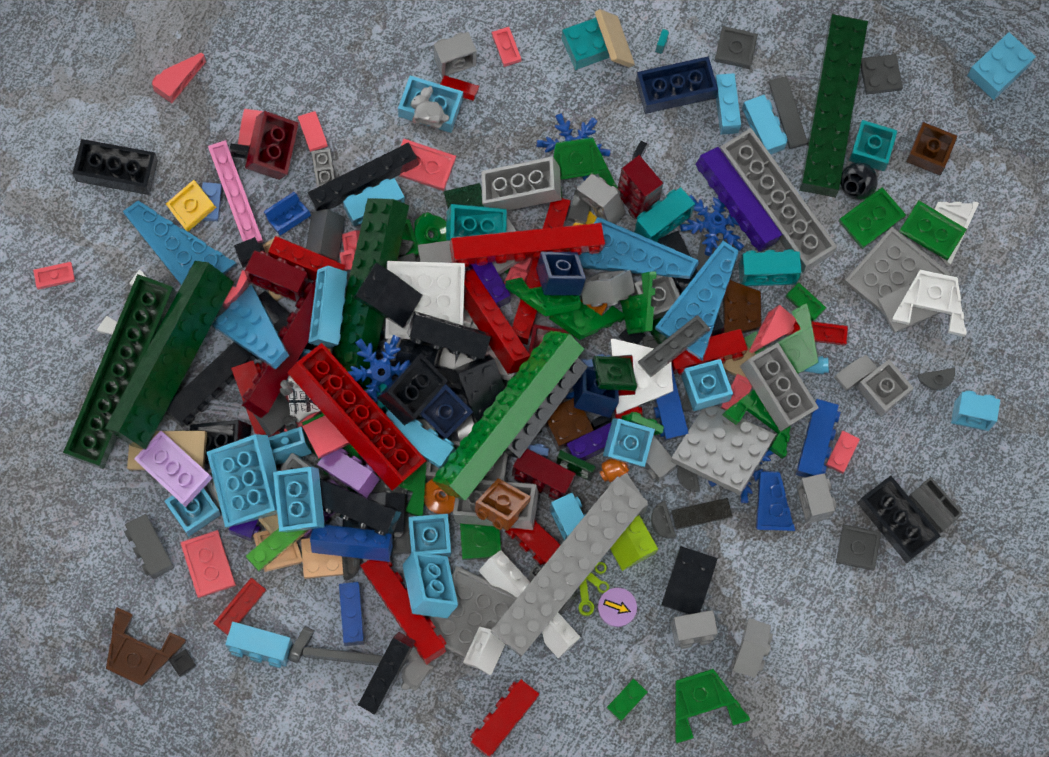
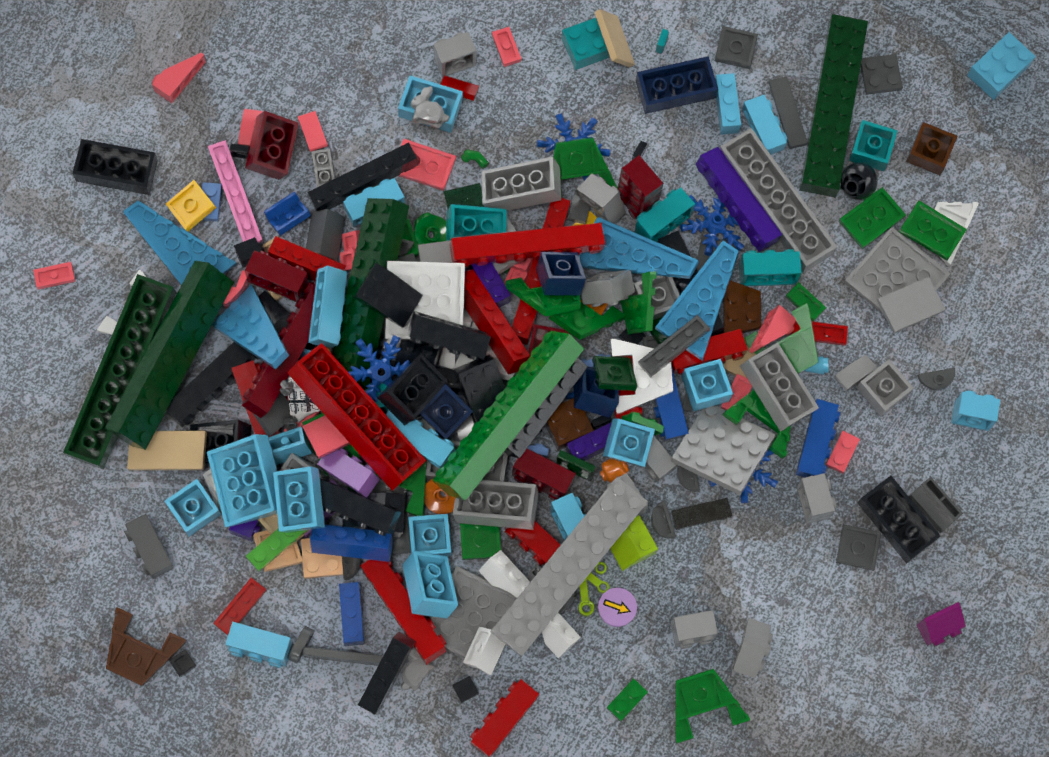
(173, 468): lavender plate -> none
(208, 564): coral tile -> none
(465, 689): none -> black tile
(476, 156): none -> green arm
(501, 504): dark orange plate -> none
(689, 581): black slope -> none
(772, 503): blue wing -> none
(933, 293): white wing -> none
(942, 624): none -> magenta slope

